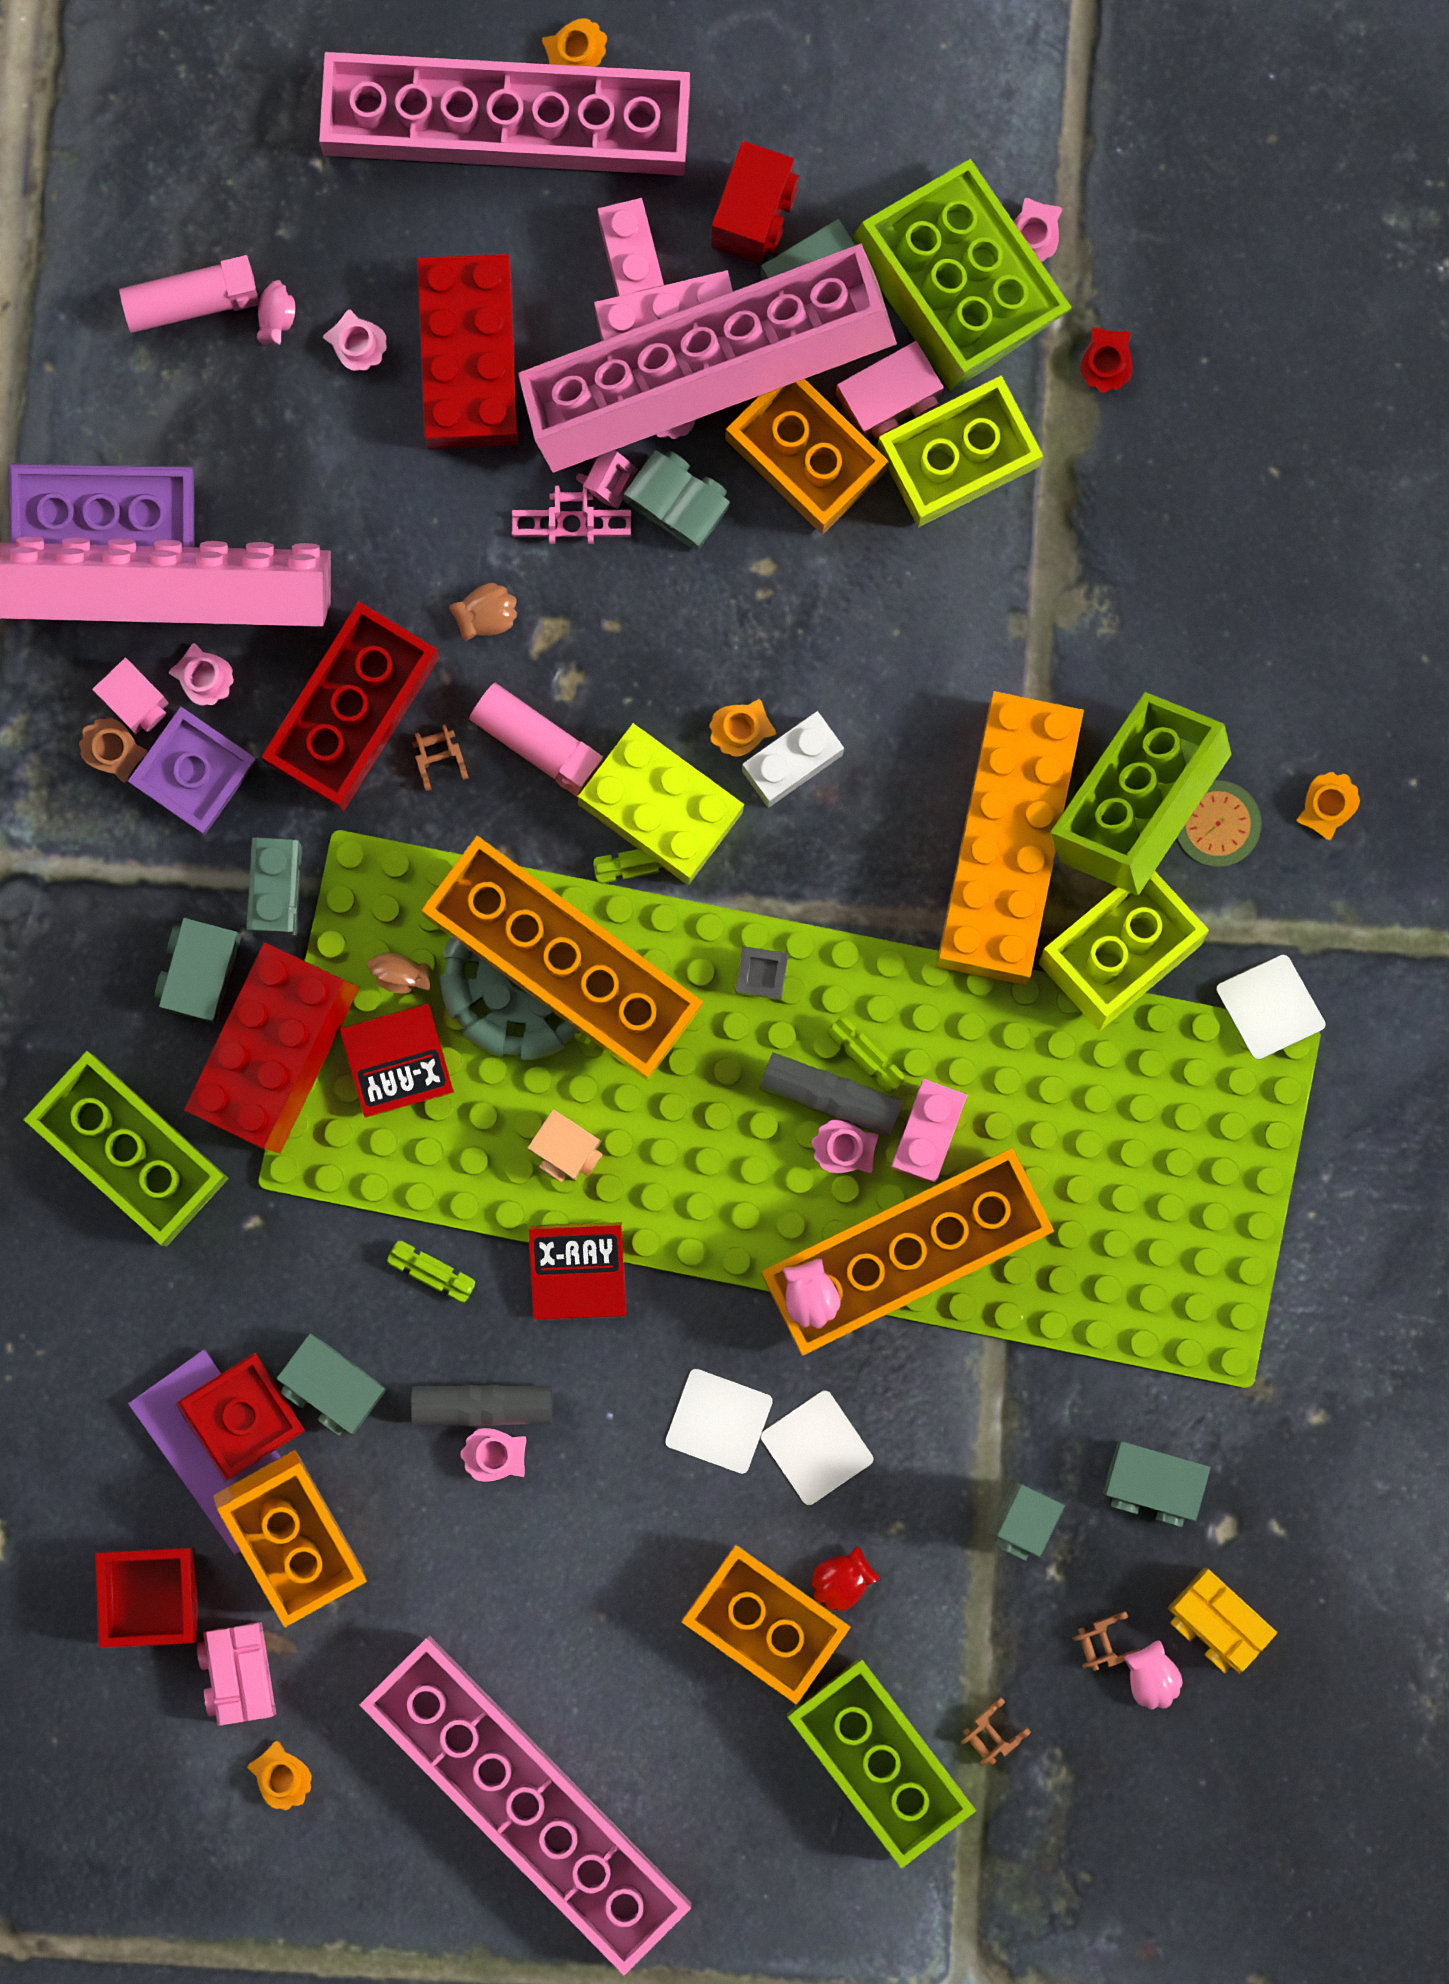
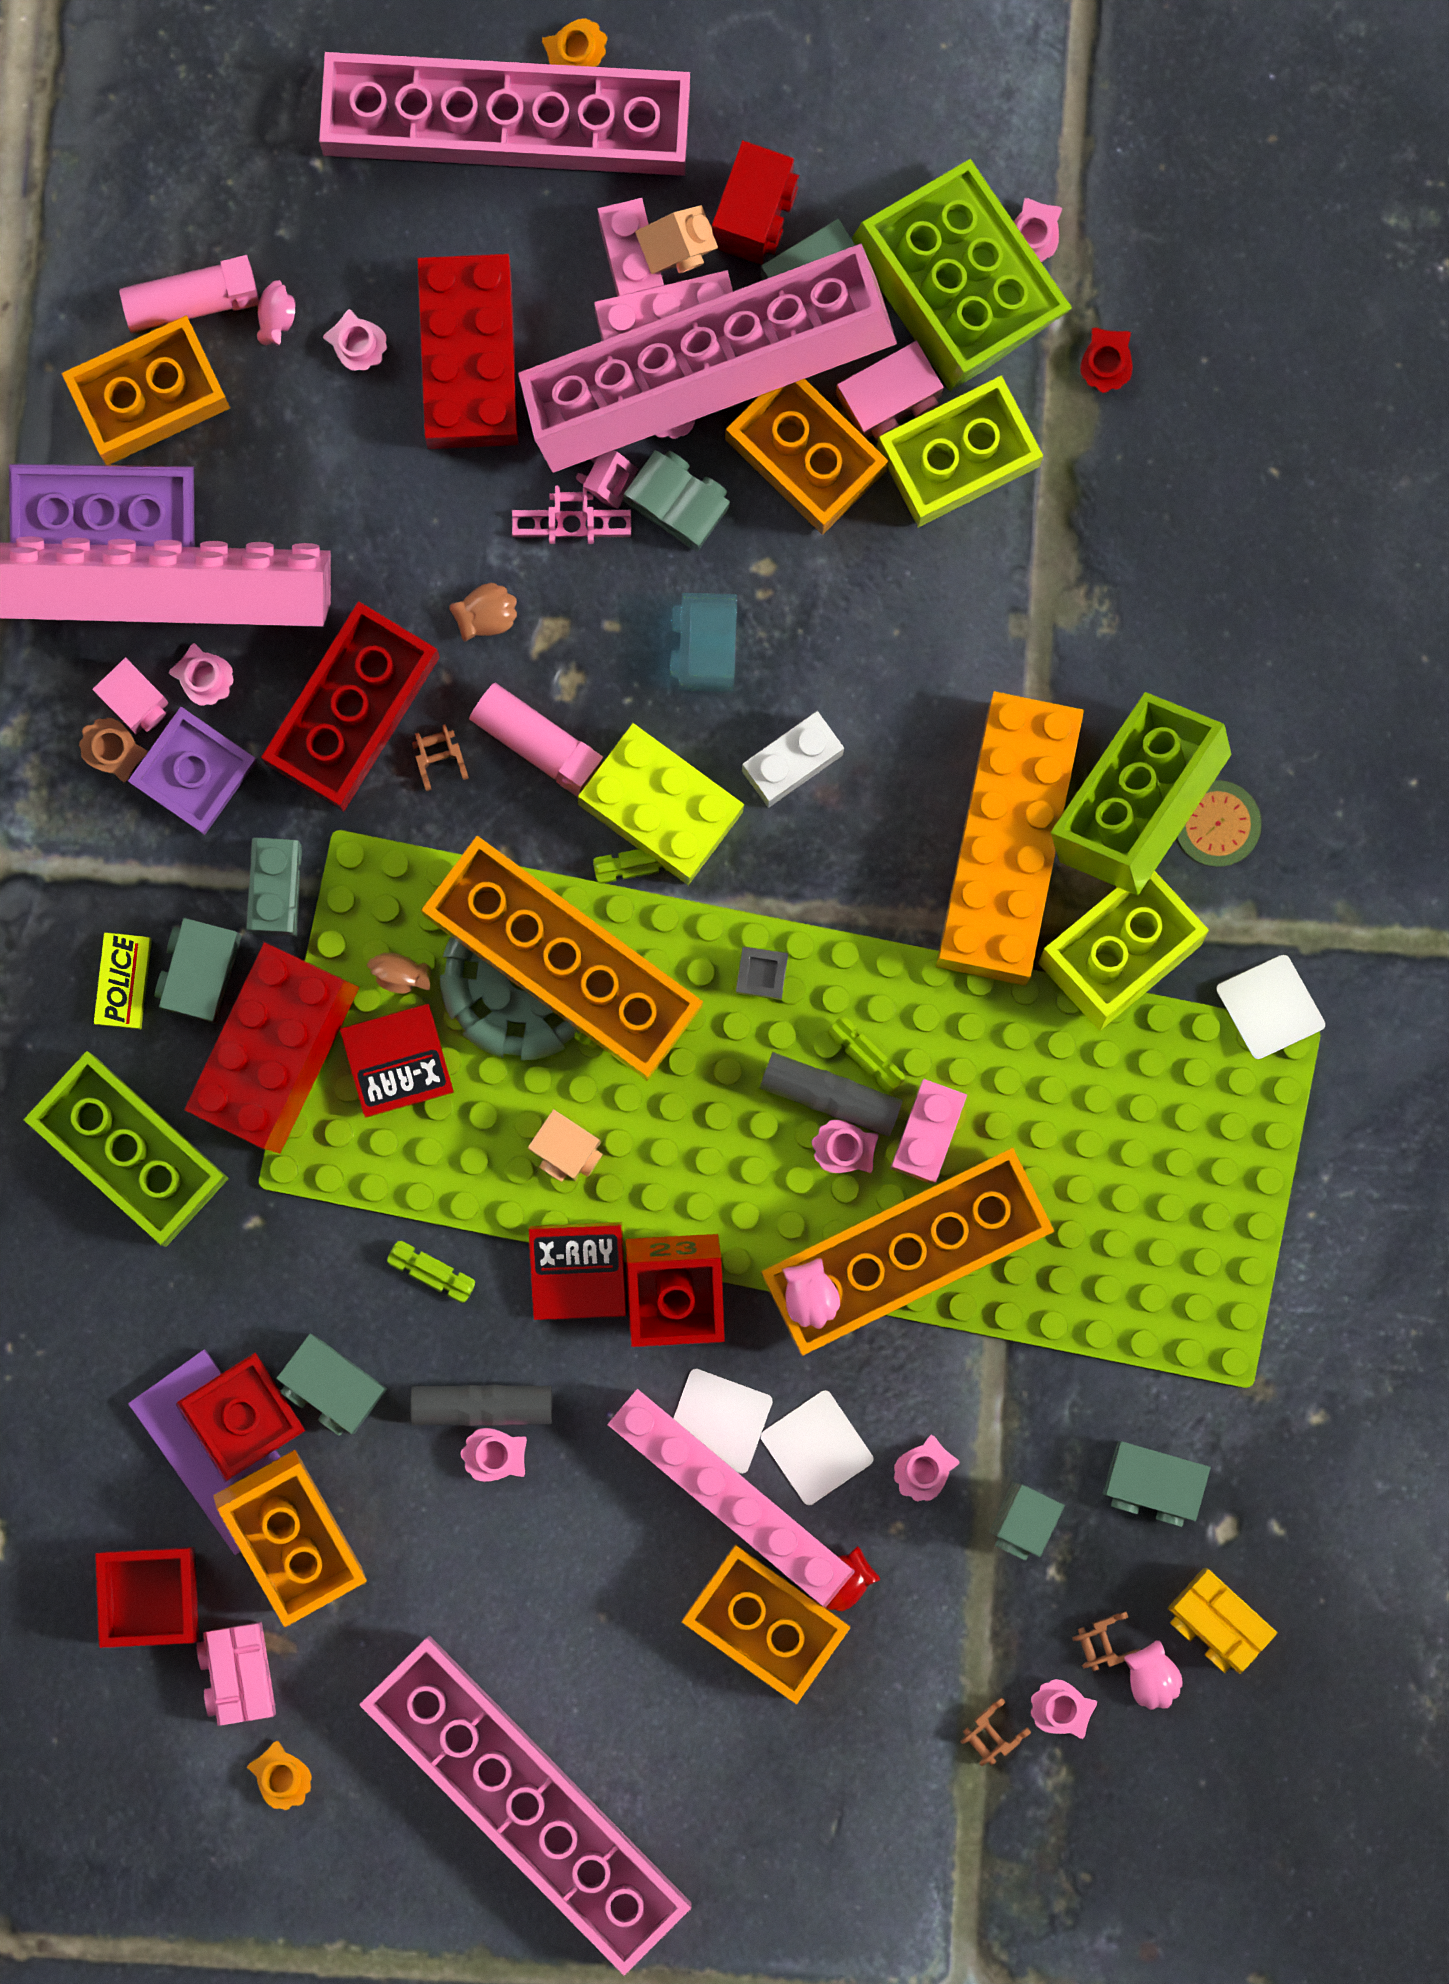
(122, 981): none -> neon yellow tile
(145, 390): none -> light orange brick
(675, 1290): none -> red brick
(677, 240): none -> light nougat brick
(706, 642): none -> clear light blue brick
(731, 1498): none -> bright pink brick
(740, 728): light orange animal -> none
(880, 1762): lime brick -> none
(924, 1470): none -> bright pink animal
(1061, 1709): none -> bright pink animal
(1329, 803): light orange animal -> none

